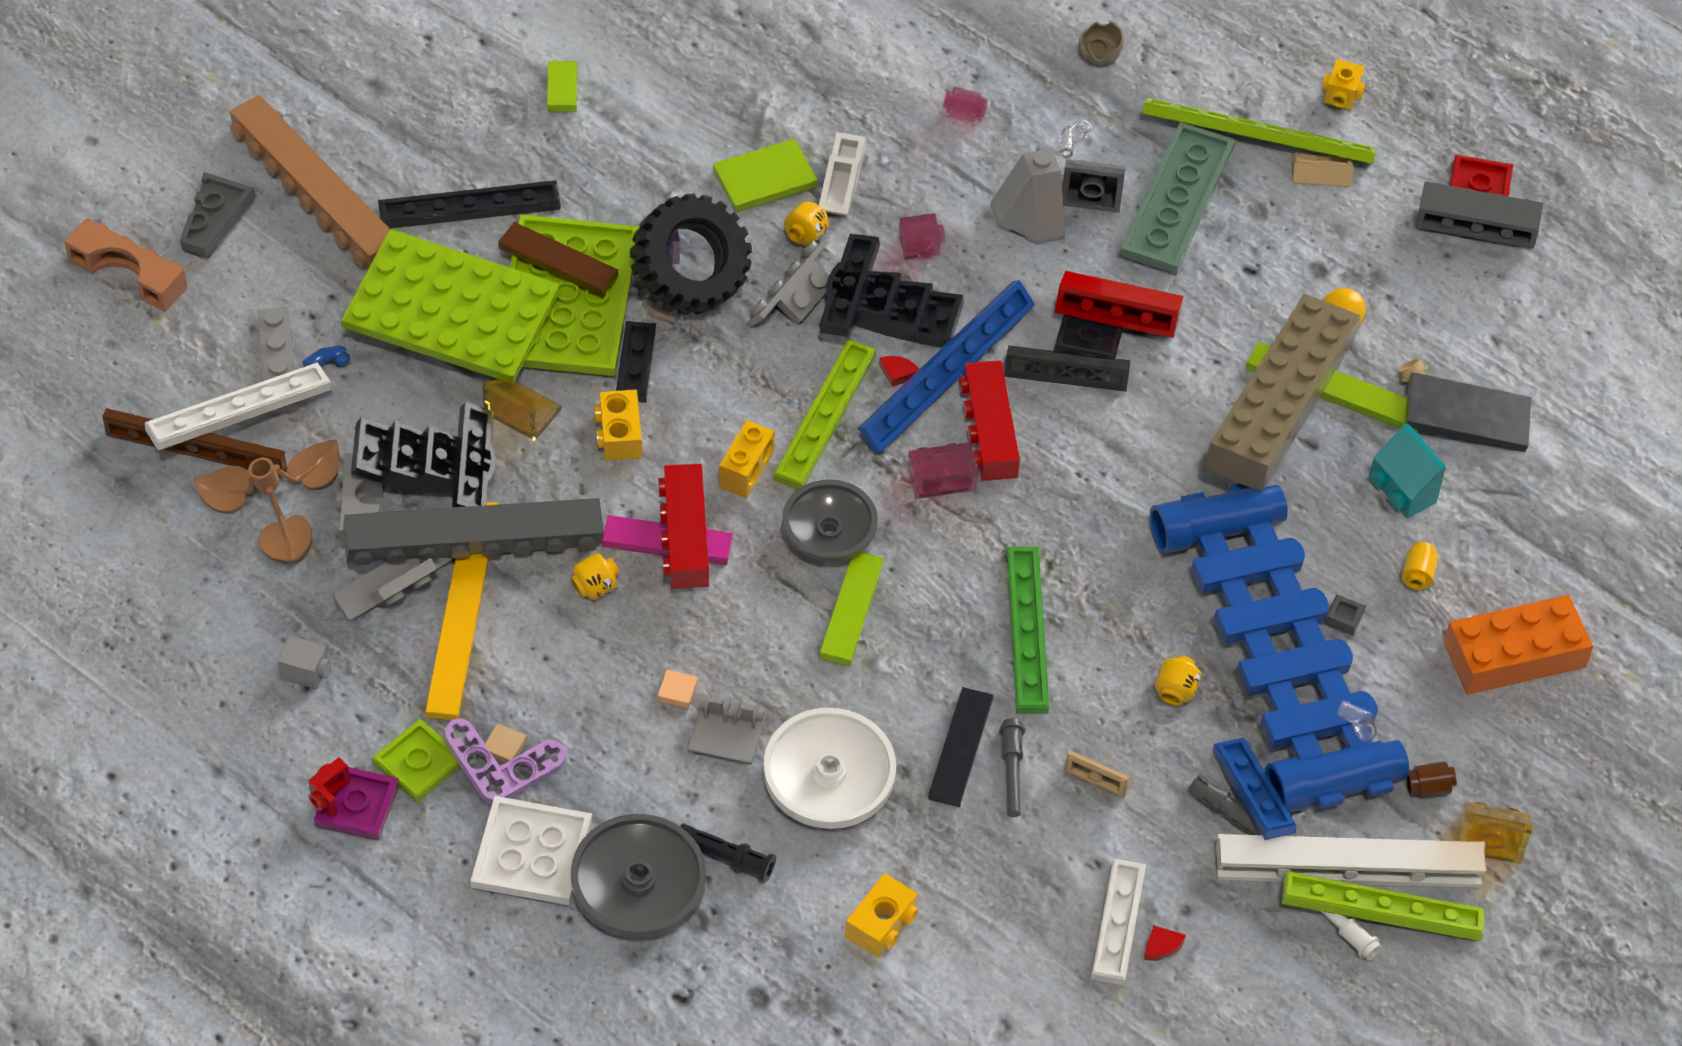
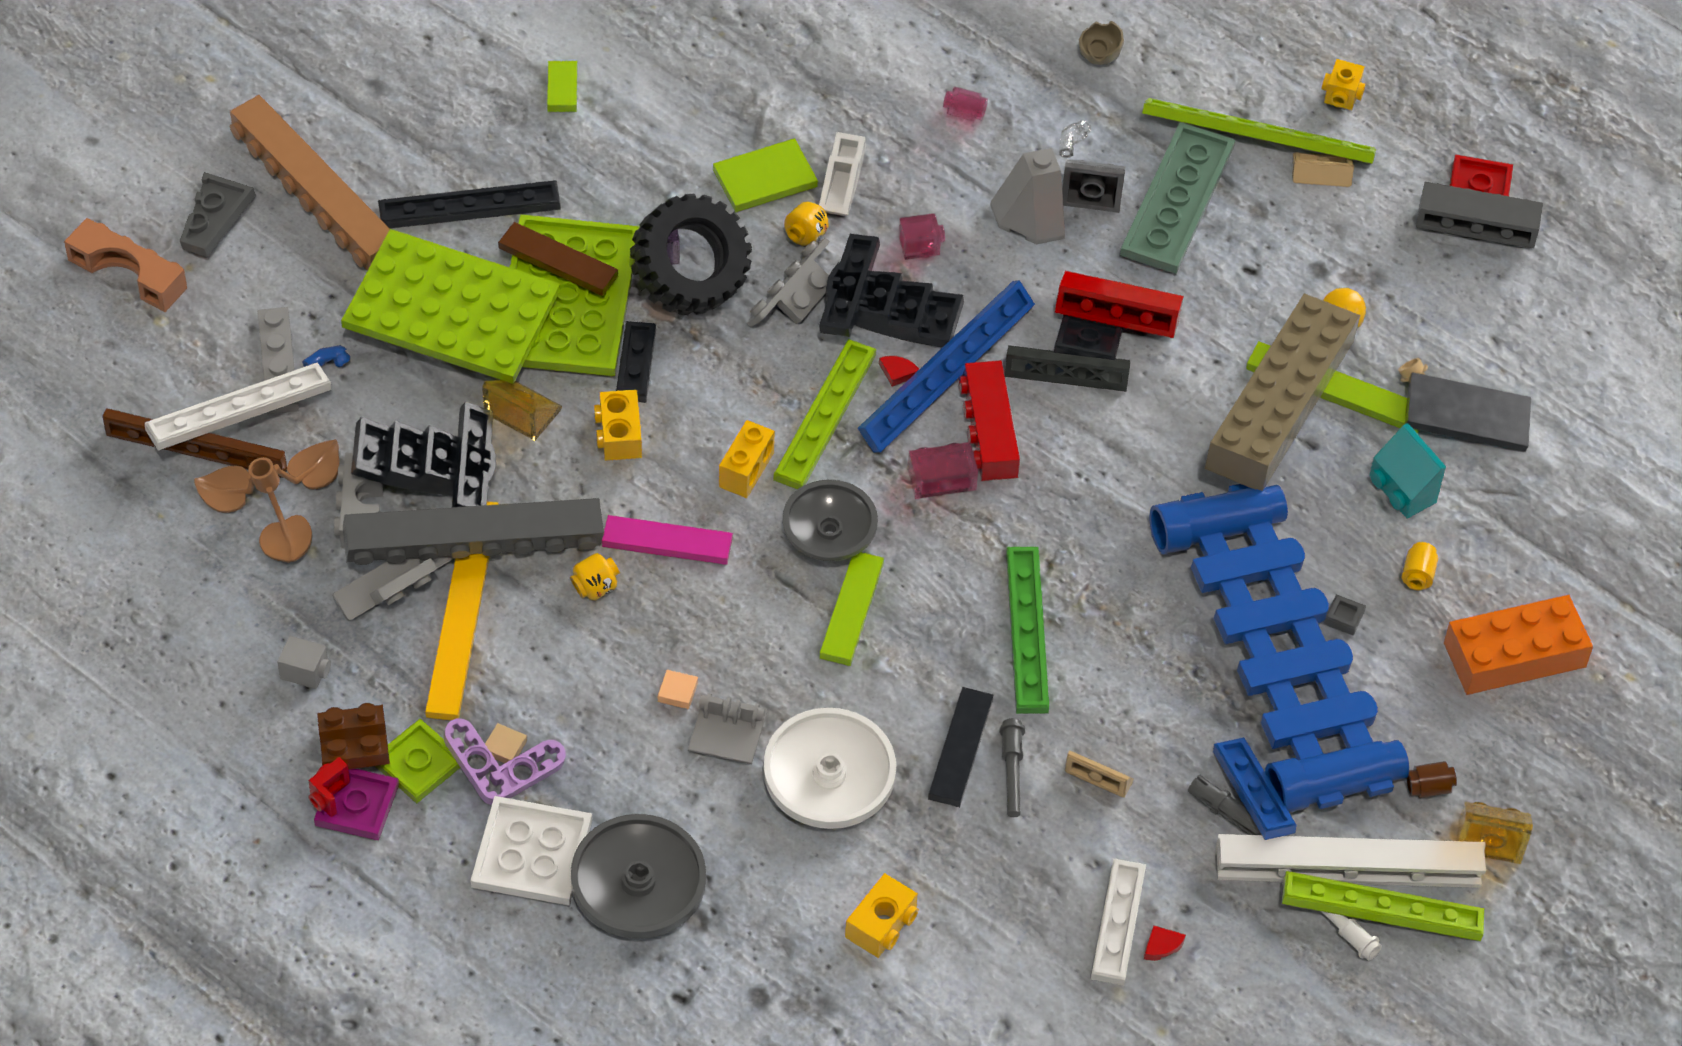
(354, 736): none -> reddish brown plate
(685, 526): red brick -> none
(739, 856): black pin -> none
(1177, 680): yellow head -> none
(1360, 719): clear arm -> none

